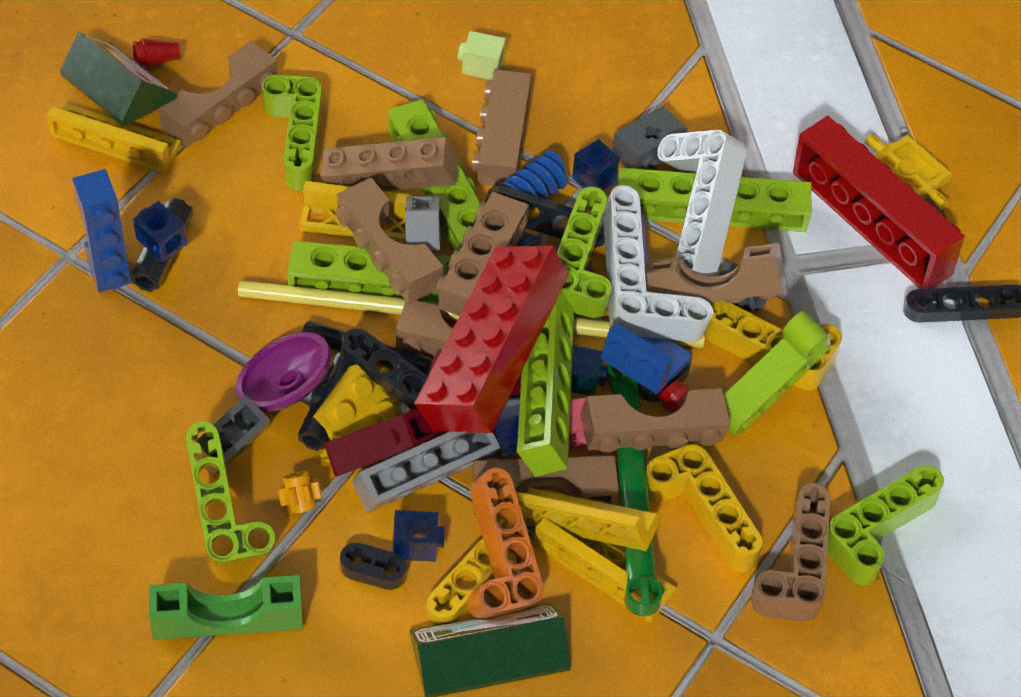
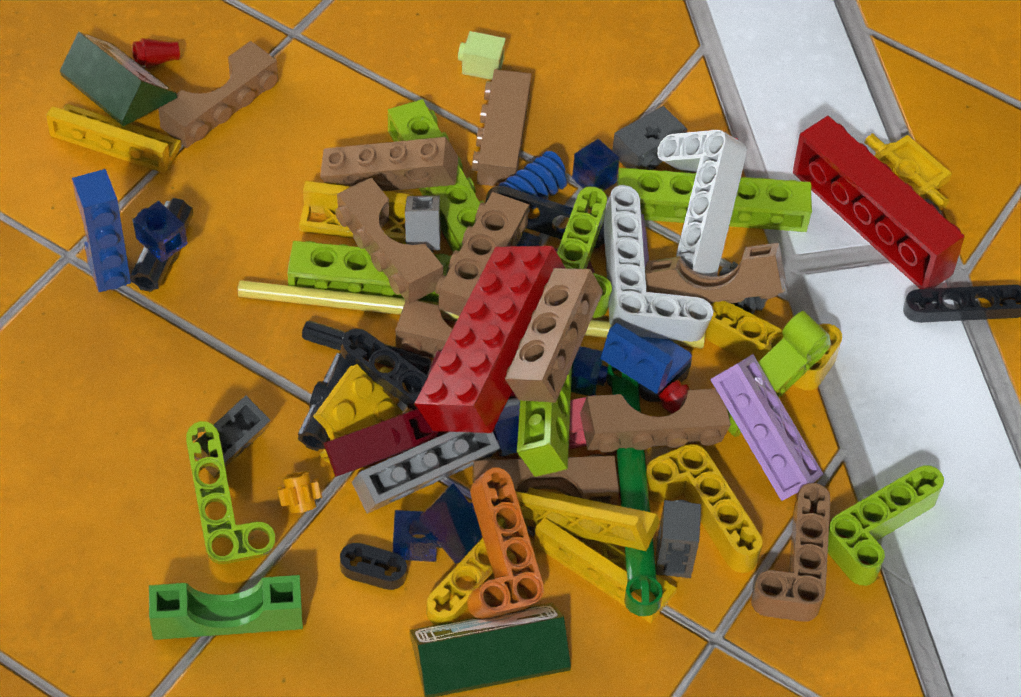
(284, 371): magenta dish -> none
(301, 102): lime beam -> none
(452, 523): none -> clear blue piece
(554, 335): none -> medium nougat brick
(678, 538): none -> dark grey brick
(767, 427): none -> lavender fence

